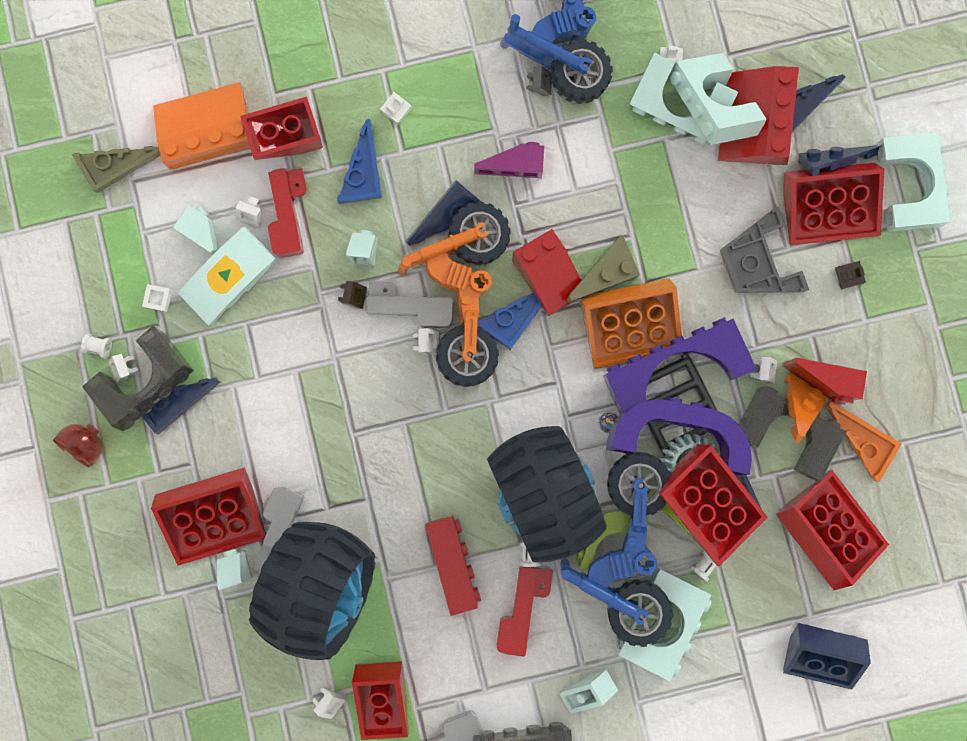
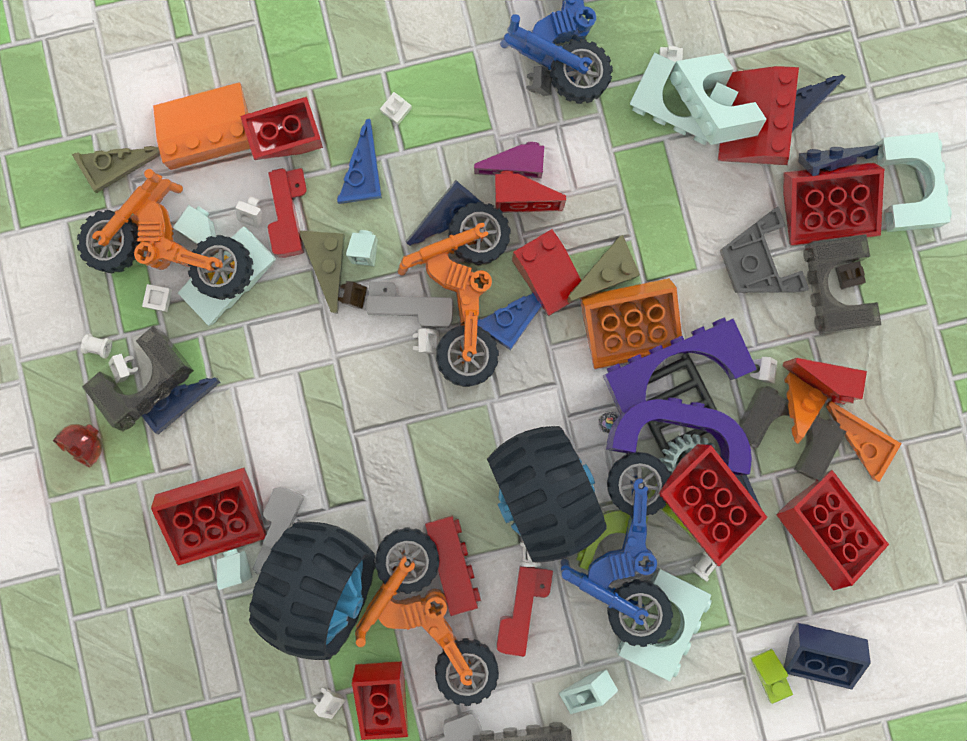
(120, 233): none -> piece
(326, 257): none -> olive wing
(420, 612): none -> piece
(522, 194): none -> red slope
(772, 676): none -> lime slope
(831, 314): none -> clear smoke arch

